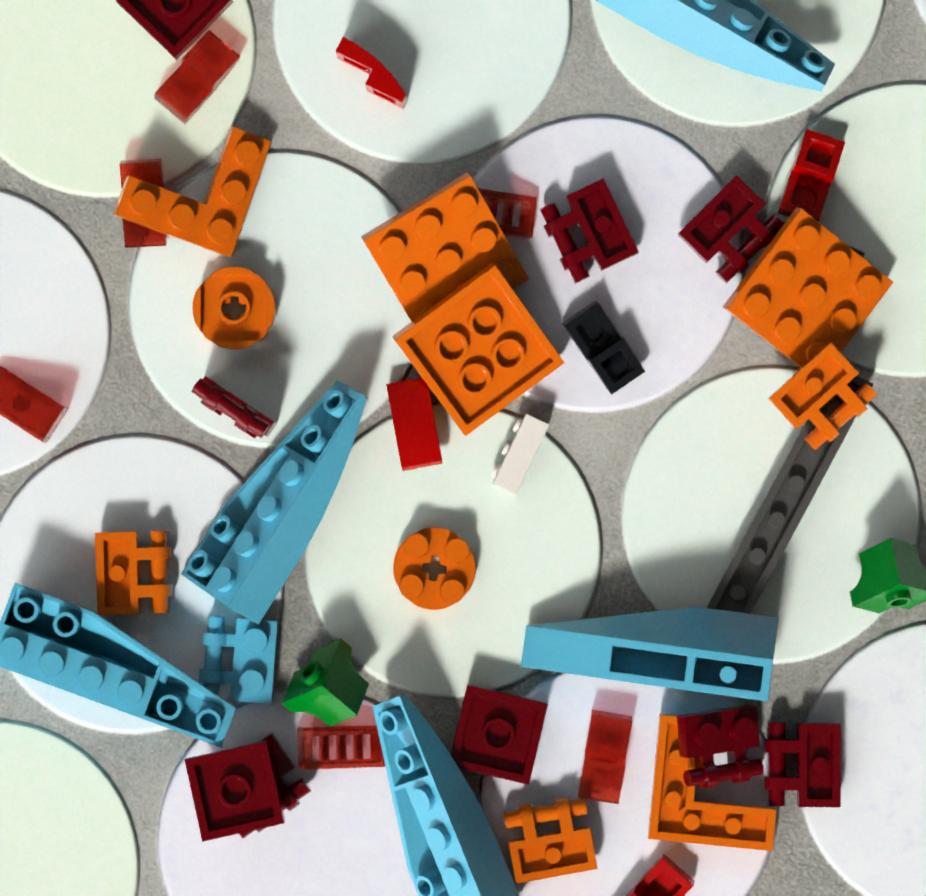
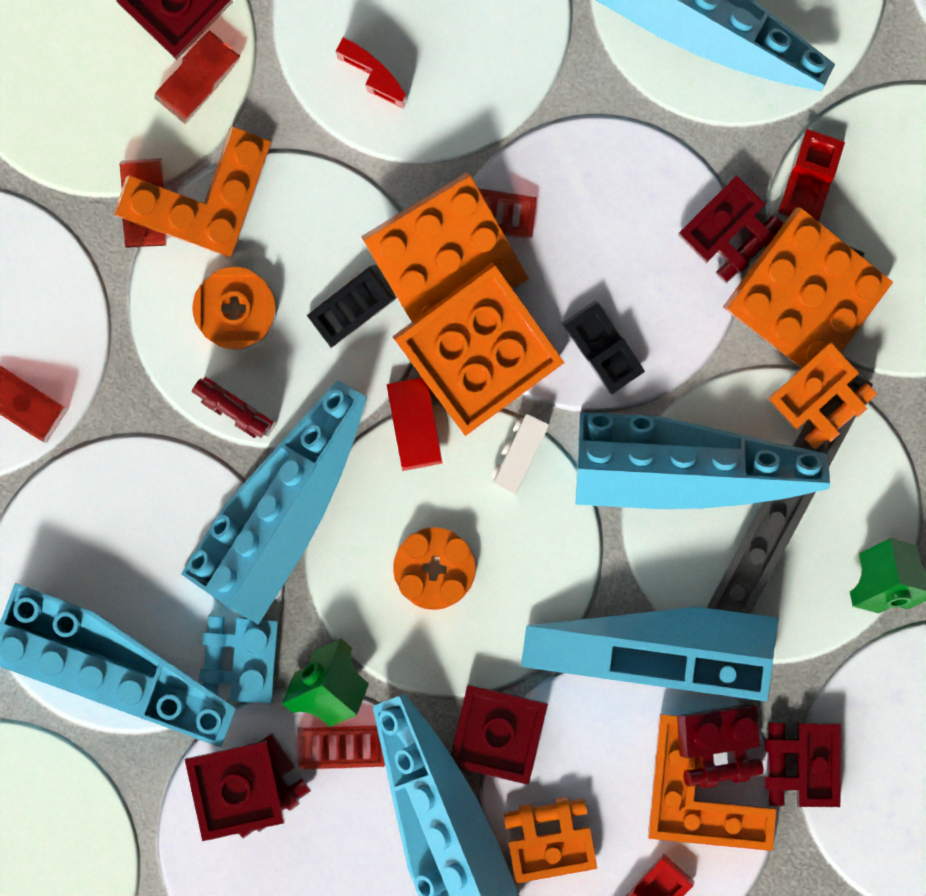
(119, 574): orange plate -> none
(324, 326): none -> black slope
(600, 224): dark red plate -> none
(604, 756): clear red slope -> none
(686, 465): none -> medium azure wedge

